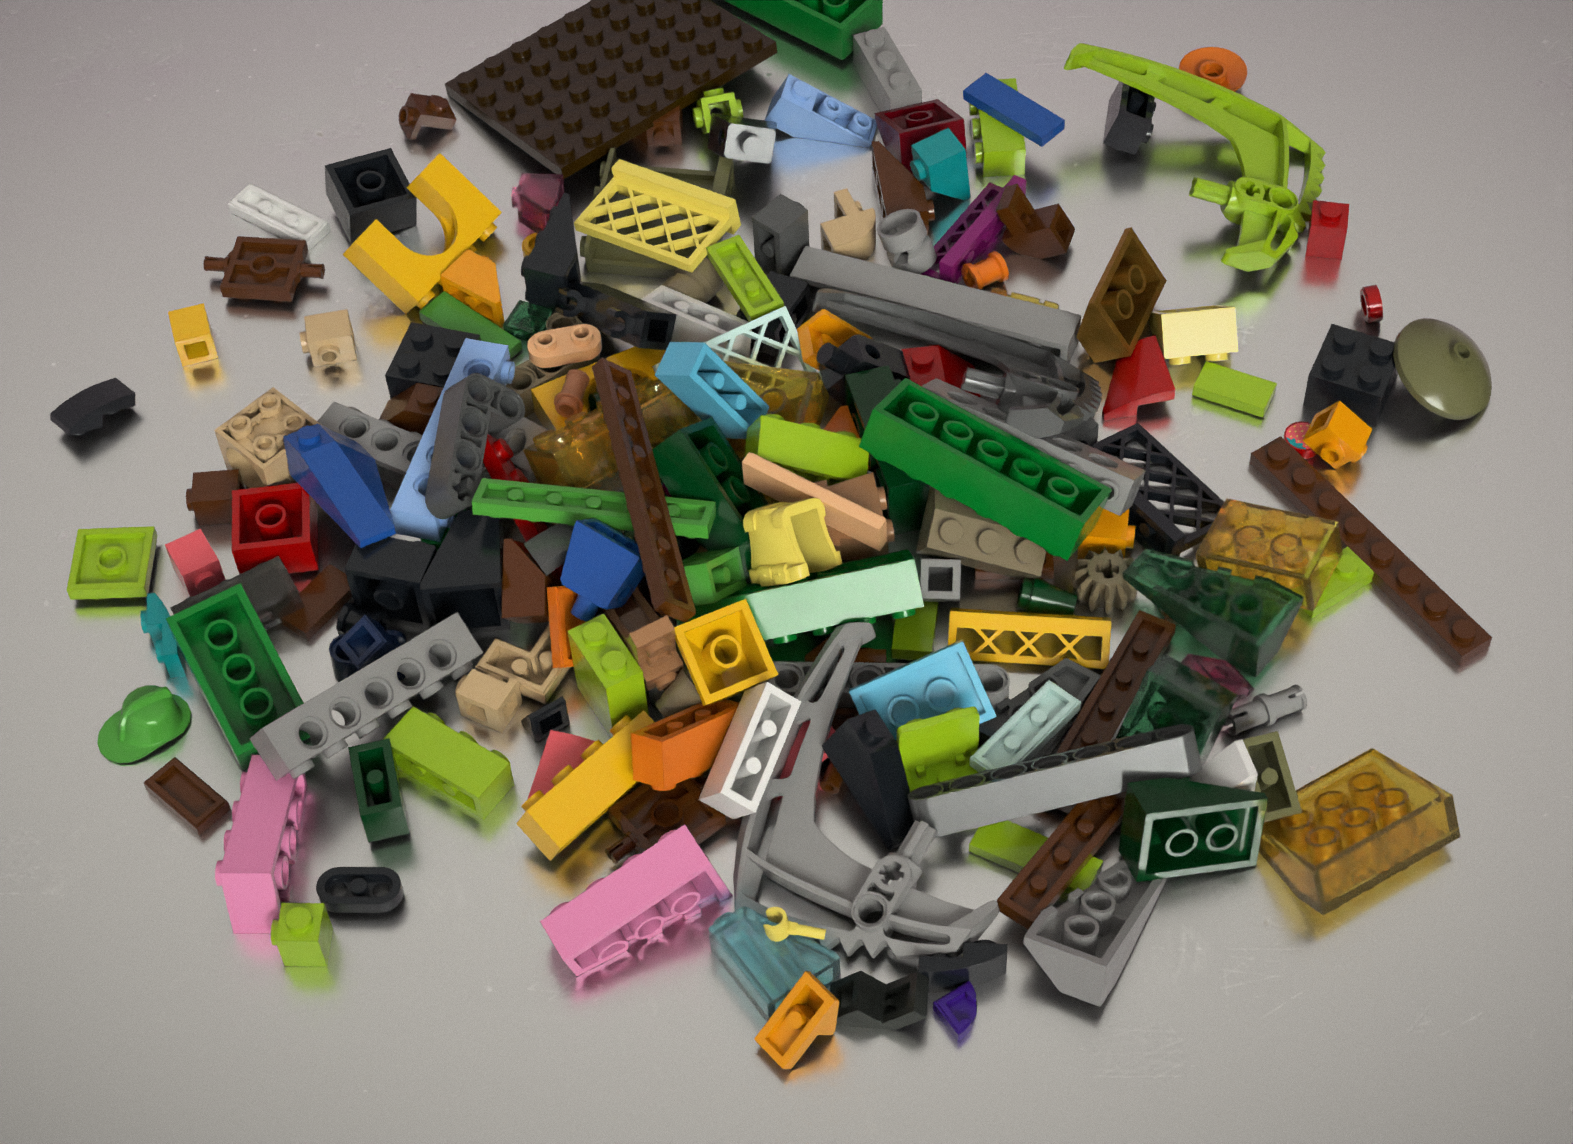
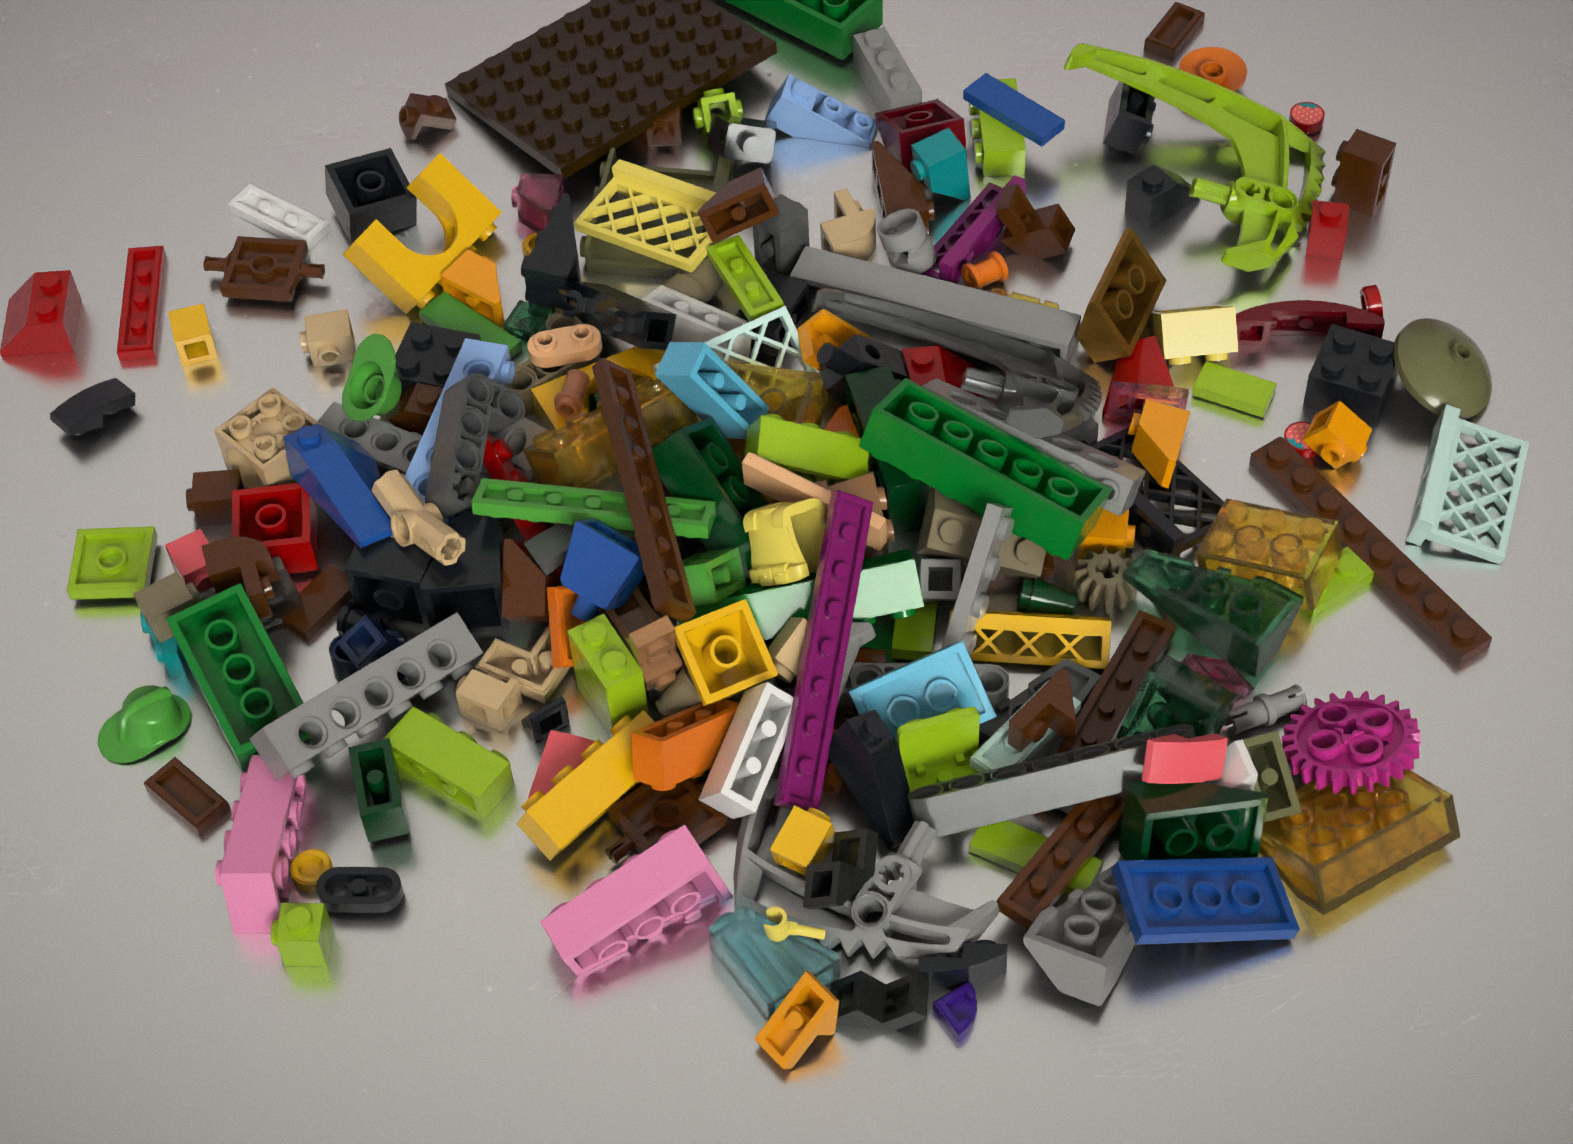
(42, 316): none -> red slope
(141, 303): none -> red tile
(164, 600): none -> dark tan brick
(243, 562): none -> reddish brown brick
(308, 867): none -> yellow tile
(372, 381): none -> bright green piece
(417, 522): none -> tan piece
(739, 206): none -> reddish brown slope
(787, 648): none -> tan brick
(803, 840): none -> yellow brick
(824, 652): none -> magenta tile
(851, 867): none -> pearl dark grey slope
(981, 568): none -> light grey plate
(1048, 708): none -> reddish brown slope
(1156, 196): none -> black slope
(1158, 393): none -> clear pink slope
(1158, 438): none -> light orange slope
(1174, 30): none -> reddish brown tile
(1184, 760): none -> coral slope
(1204, 900): none -> blue plate
(1302, 319): none -> dark red slope
(1307, 117): none -> tile
(1351, 742): none -> dark pink gear
(1363, 171): none -> reddish brown brick
(1435, 484): none -> light aqua fence

